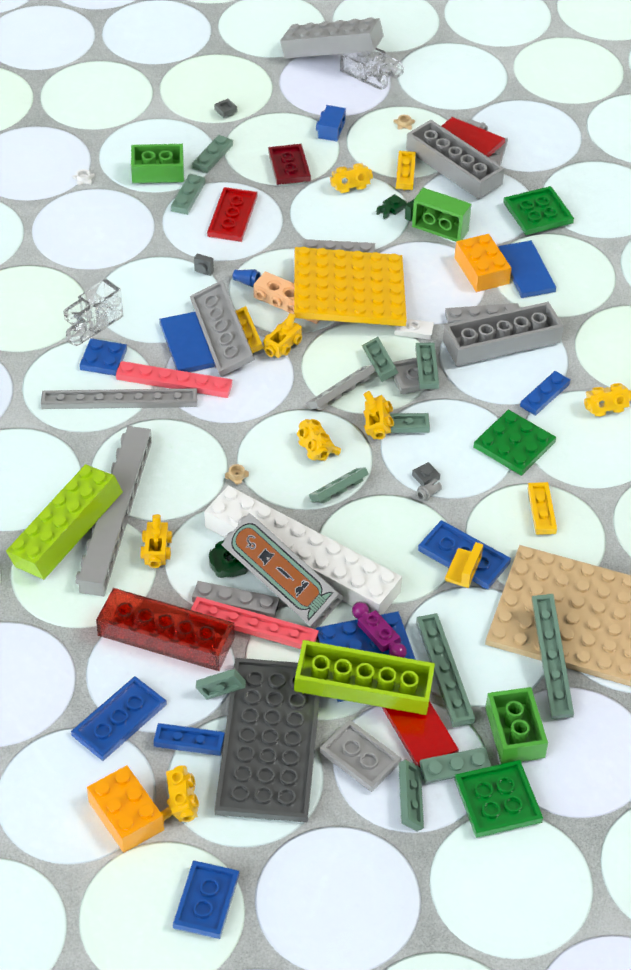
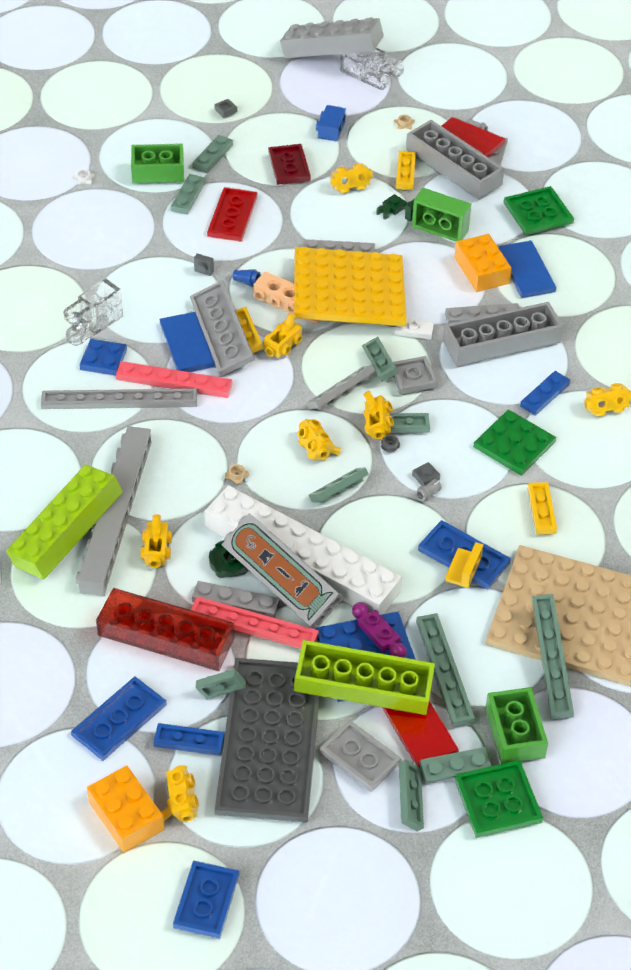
(390, 443): none -> dark grey plate
(427, 365): sand green plate -> none

